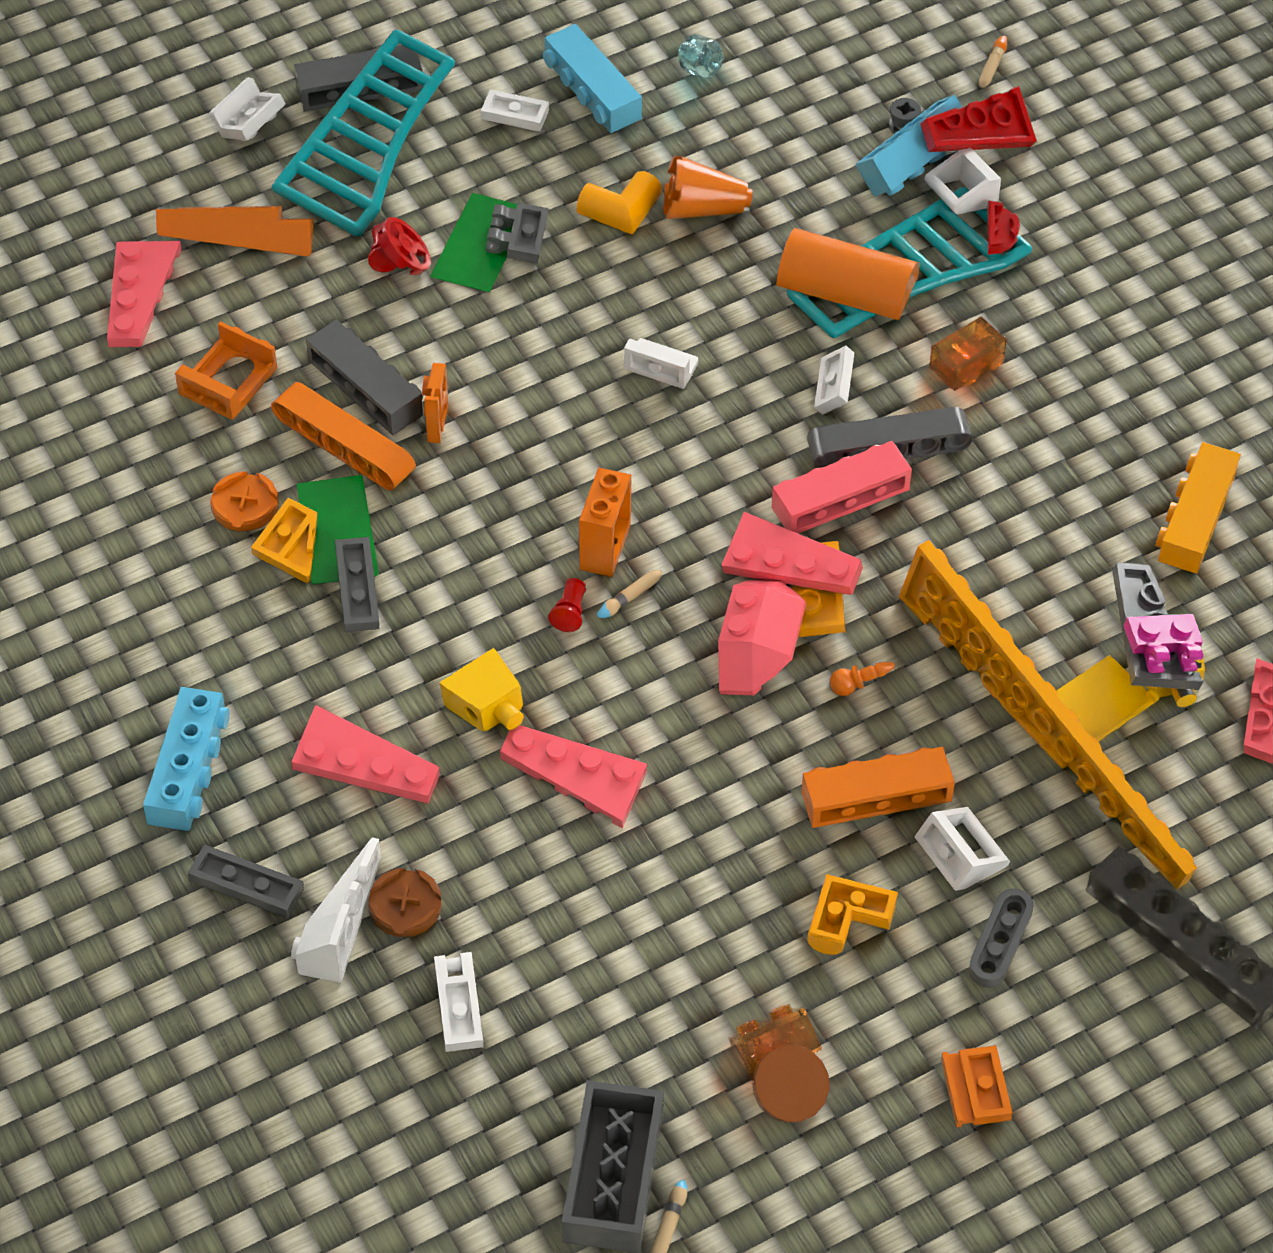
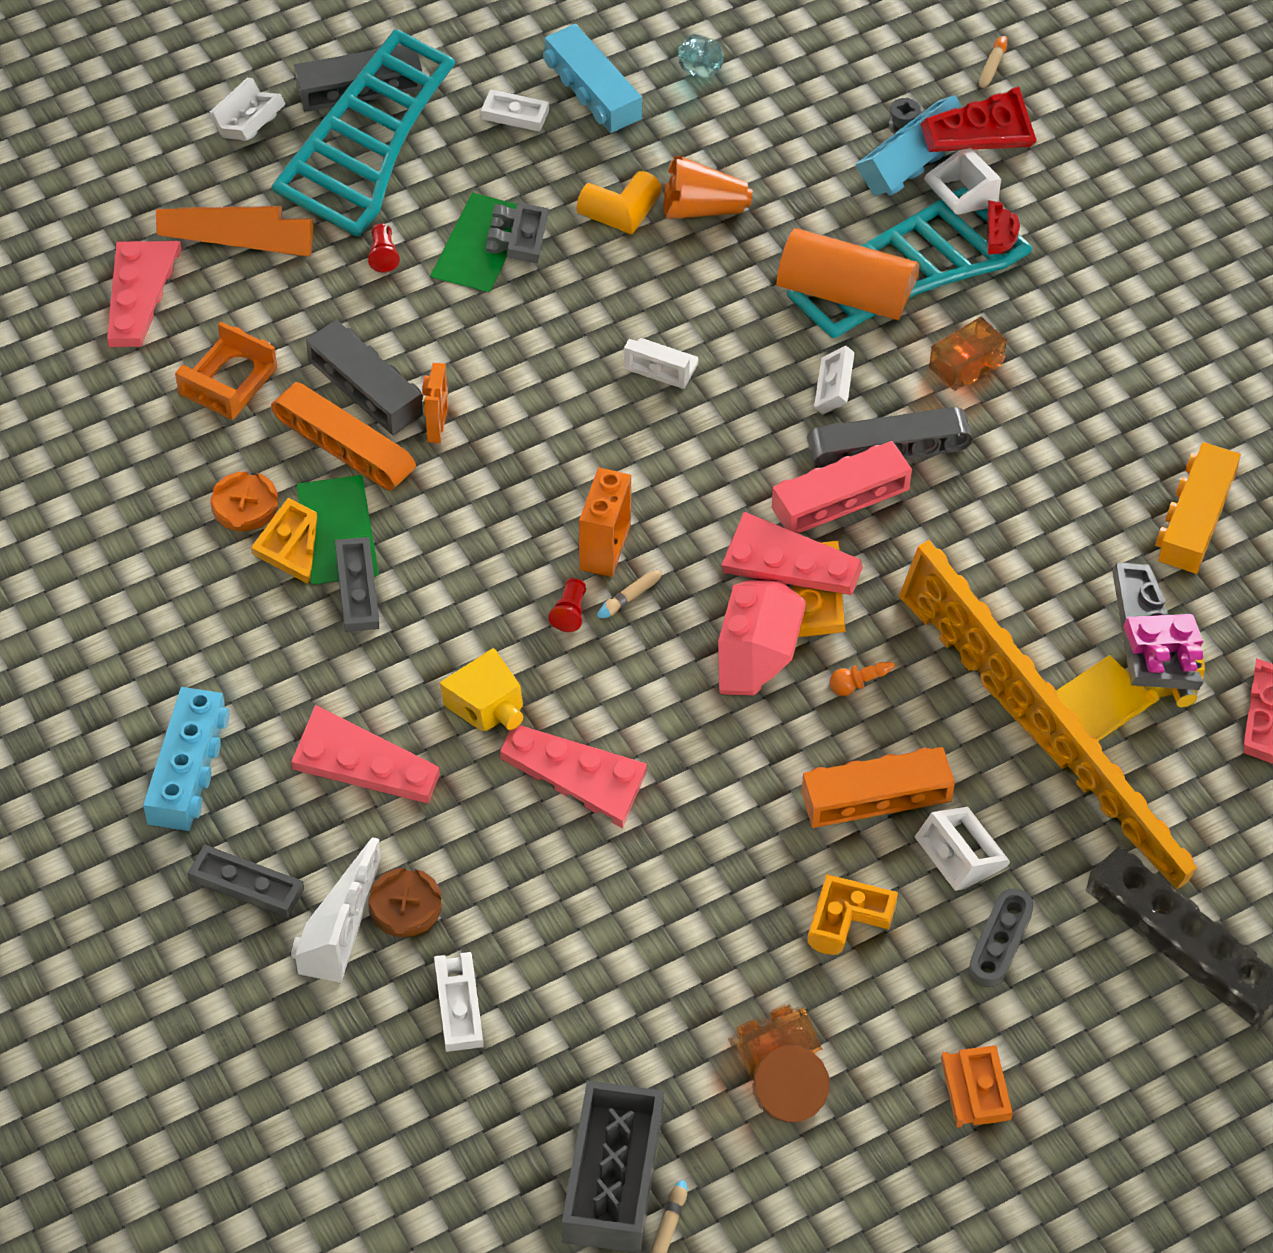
(402, 244): red piece -> none

